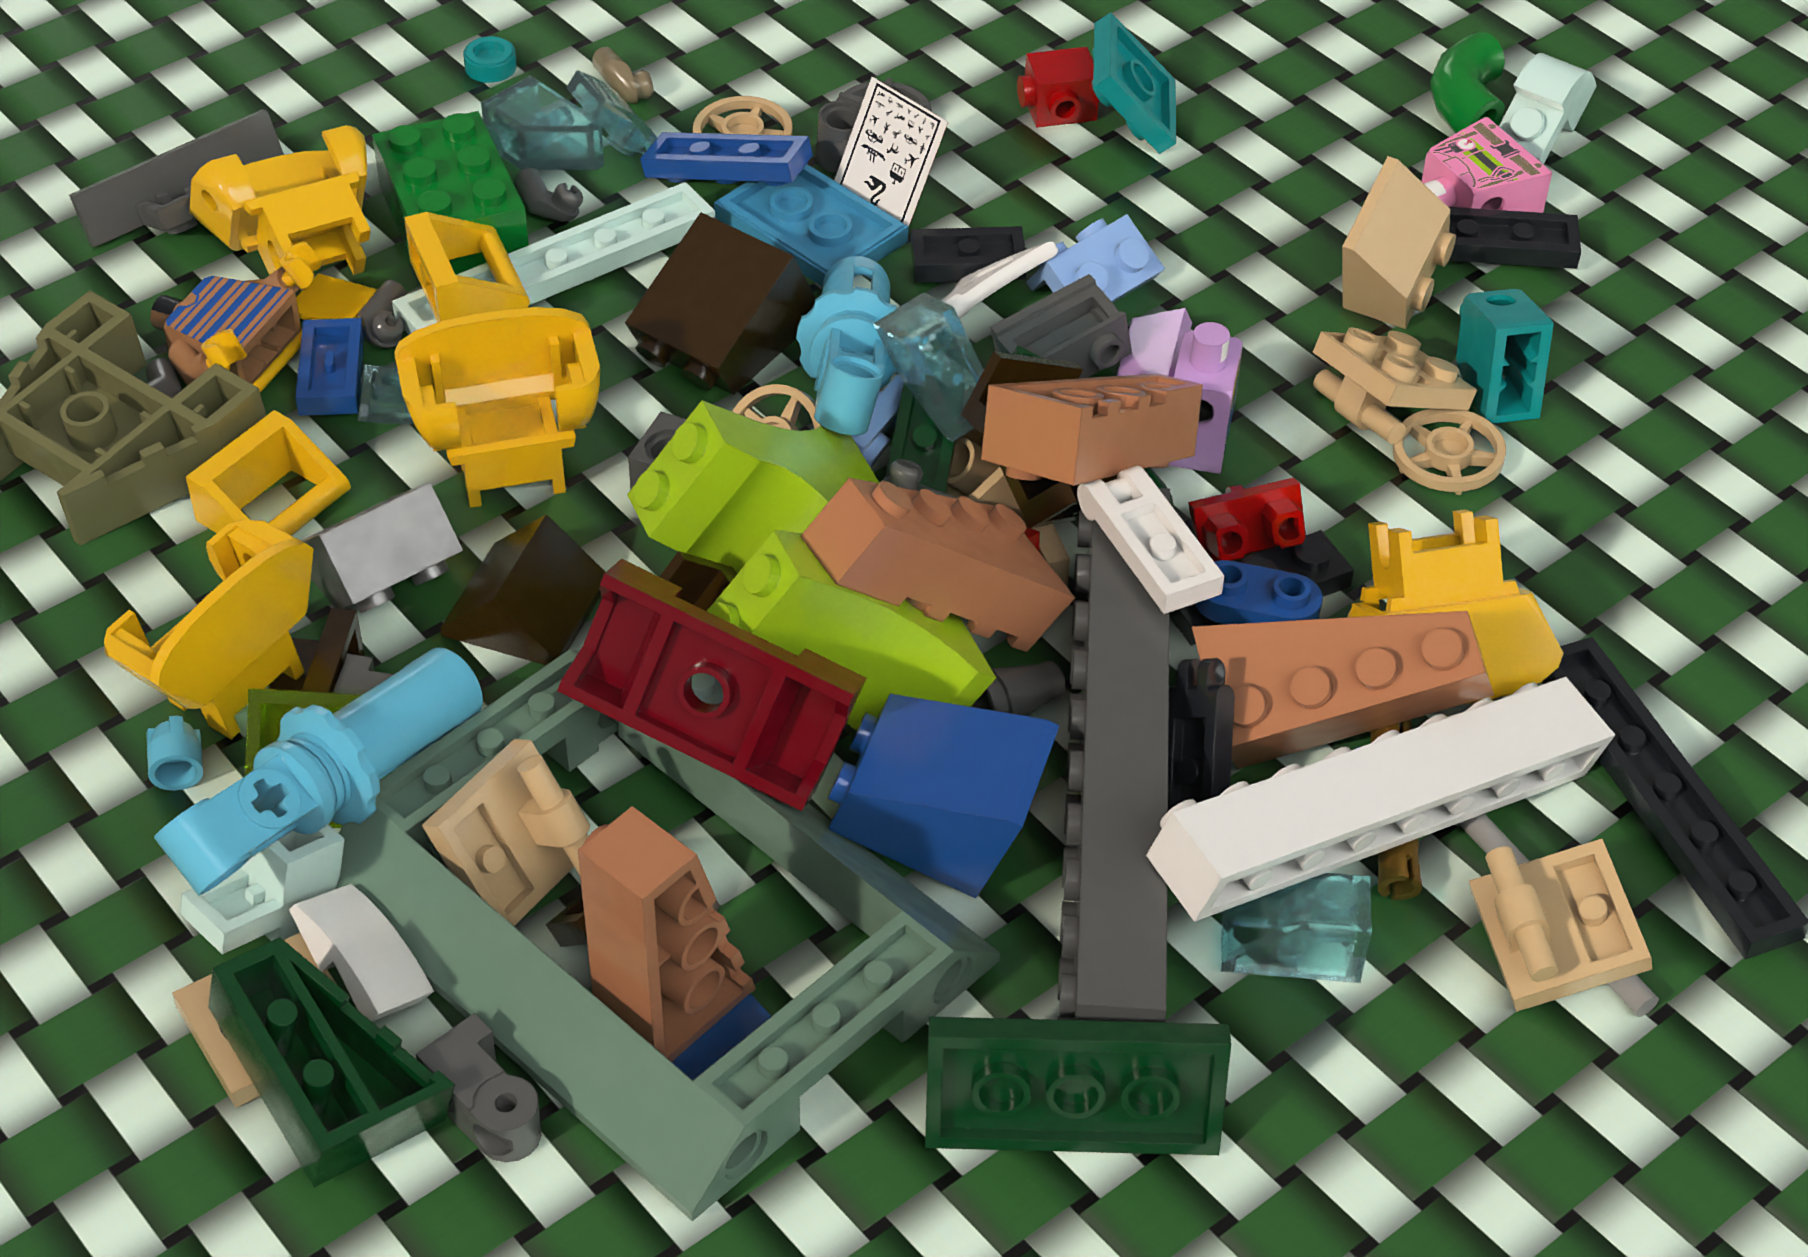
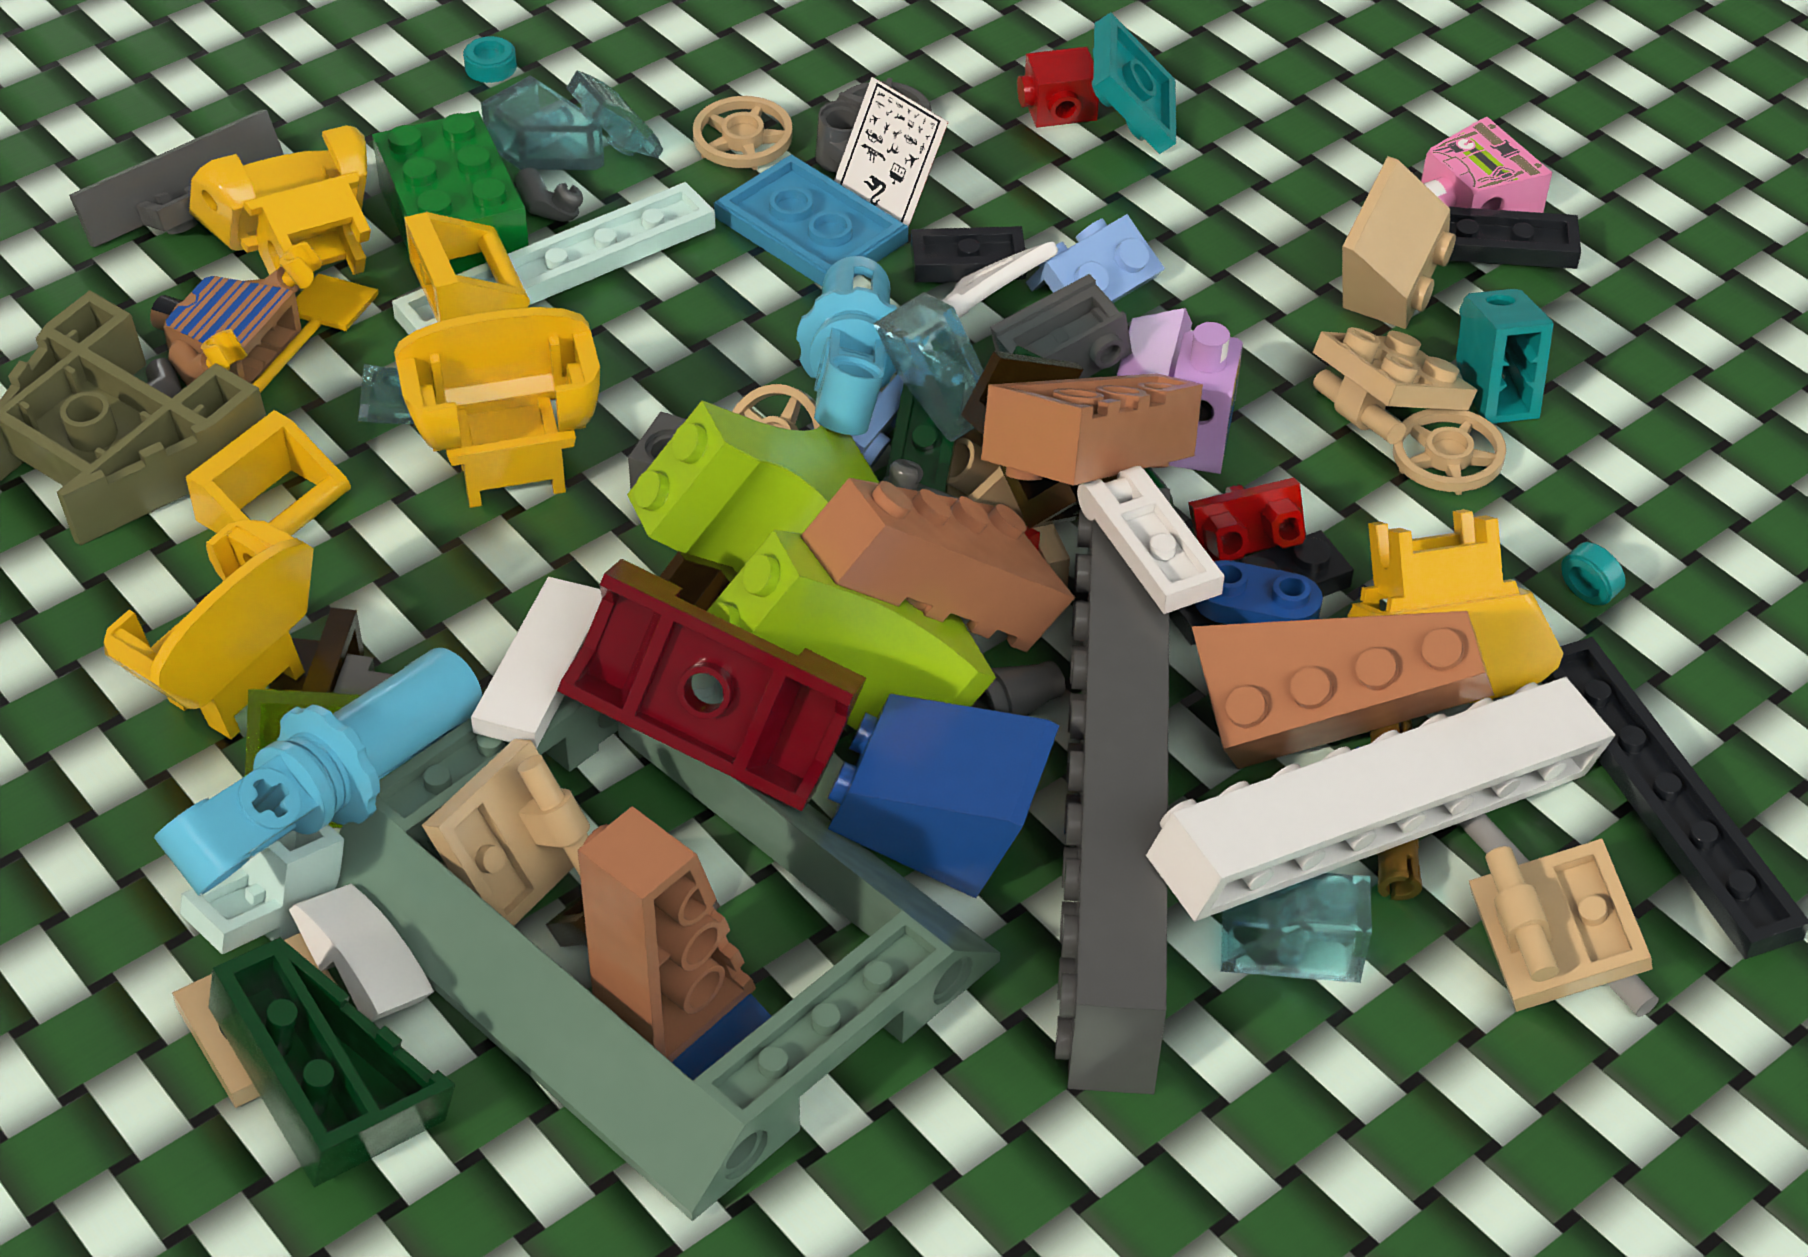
(174, 755): medium azure hose -> none
(330, 367): blue plate -> none
(378, 317): dark grey arm -> none
(381, 547): slope -> none
(486, 1104): dark grey leg -> none
(525, 686): none -> white tile
(528, 595): dark brown slope -> none
(620, 77): dark tan arm -> none
(721, 306): dark brown slope -> none
(726, 157): blue plate -> none
(1076, 1085): dark green plate -> none
(1199, 732): black hinge -> none
(1461, 80): green cylinder -> none
(1546, 100): light aqua brick -> none
(1593, 573): none -> teal tile

